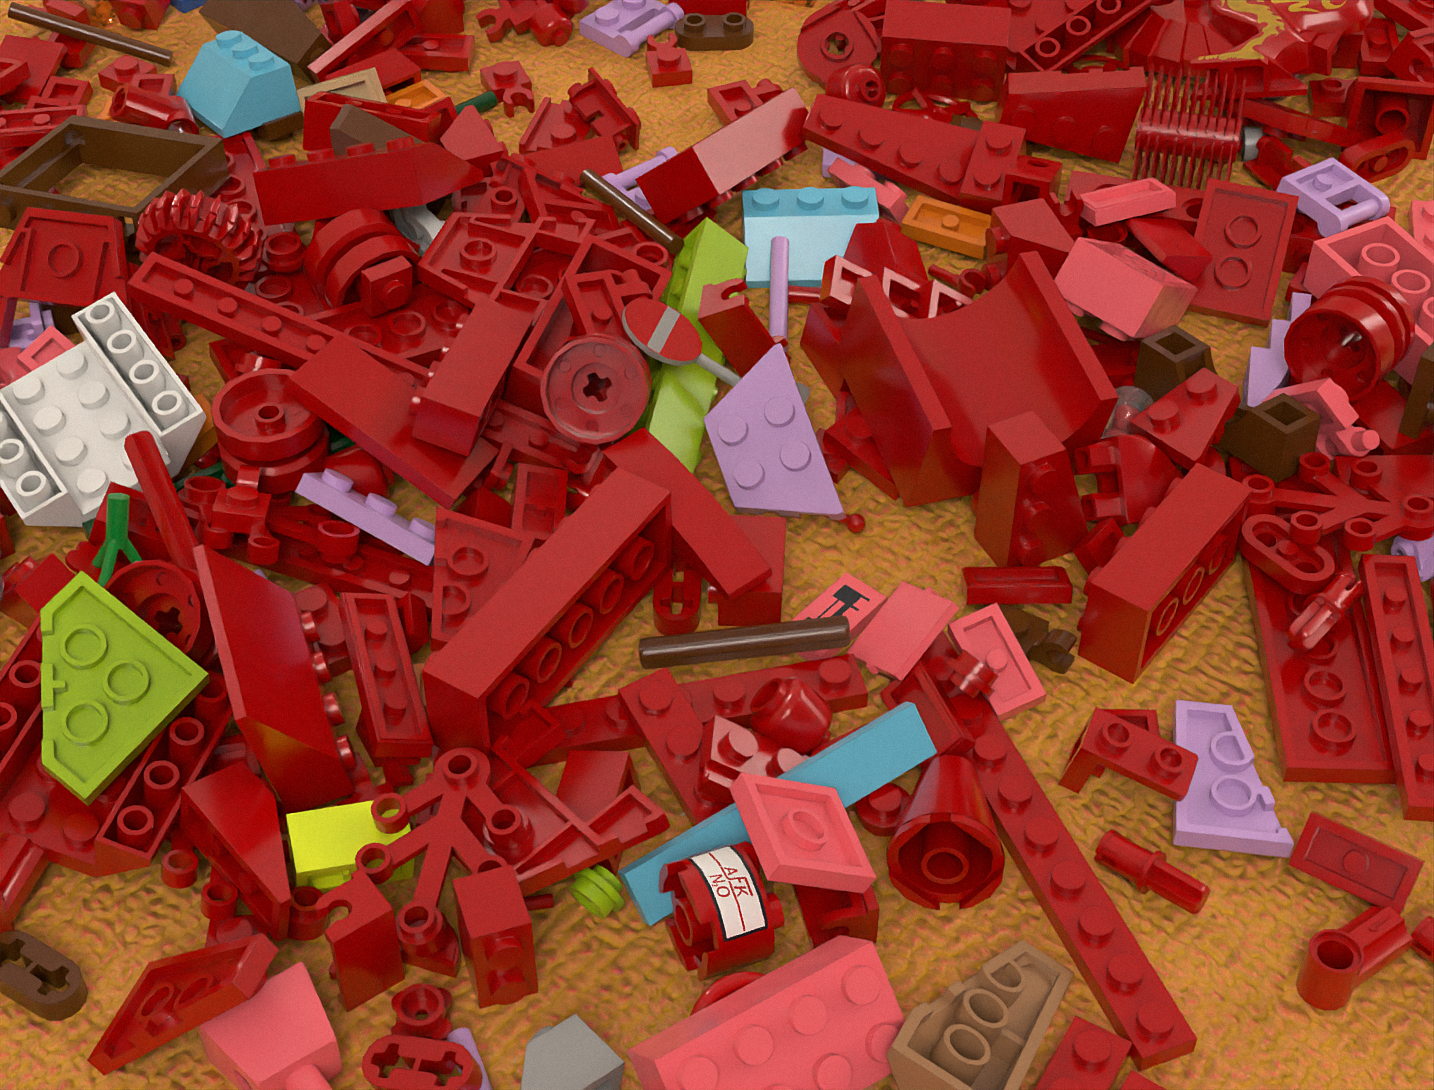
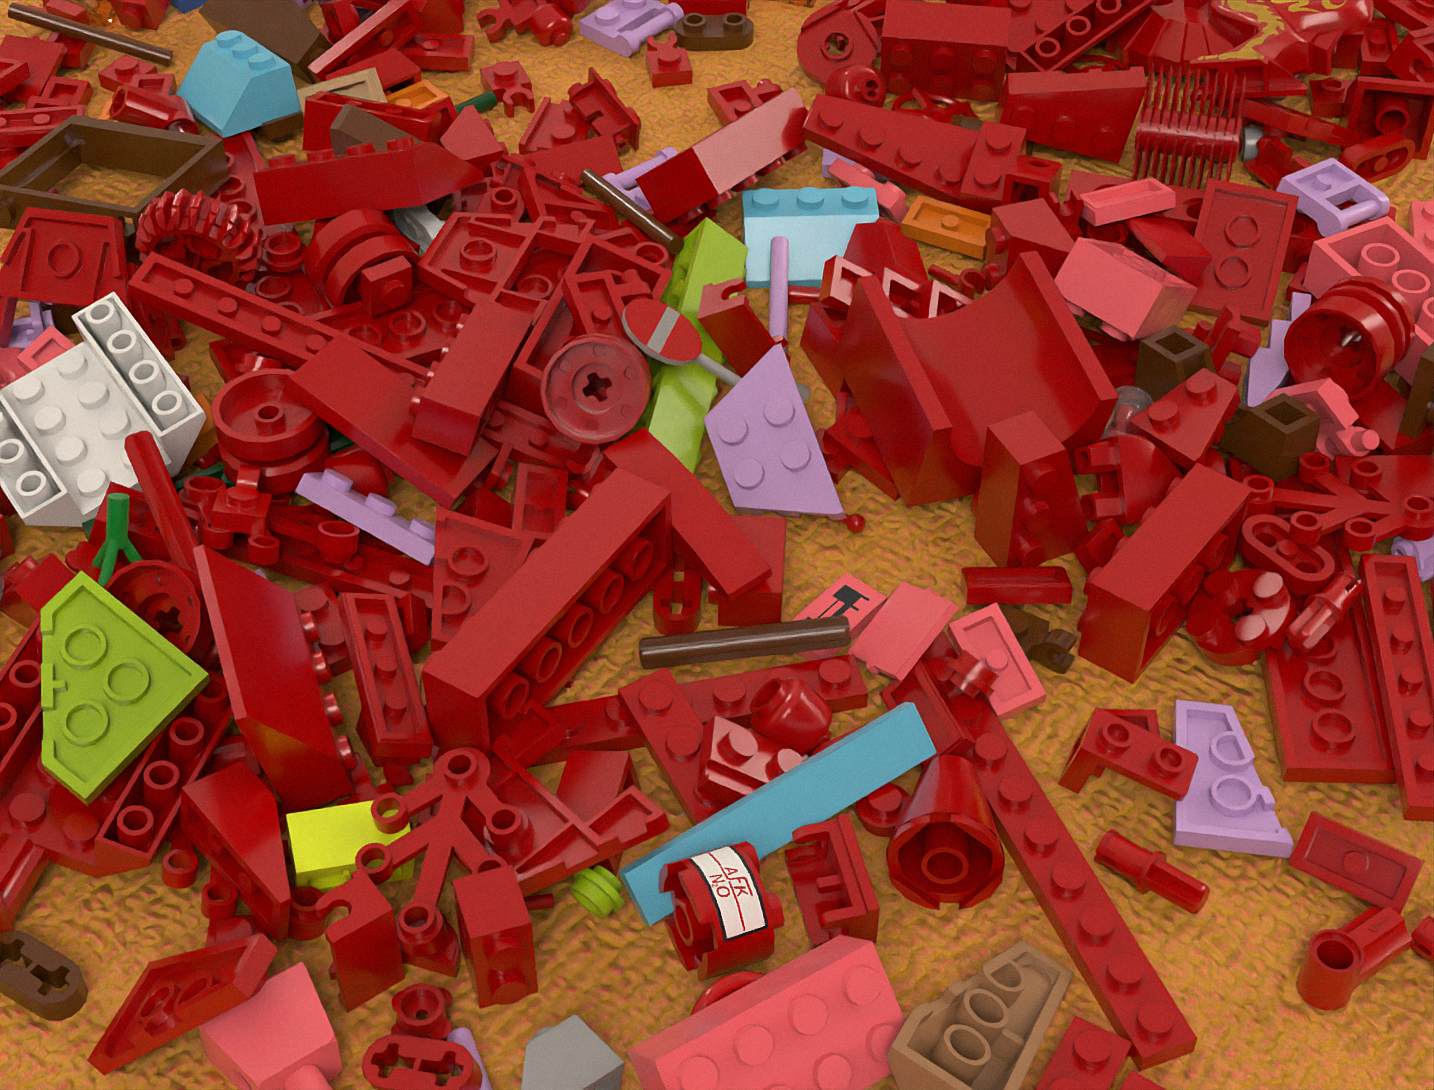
(801, 833): coral plate -> none
(1228, 336): none -> red hips
(1229, 594): none -> red plate

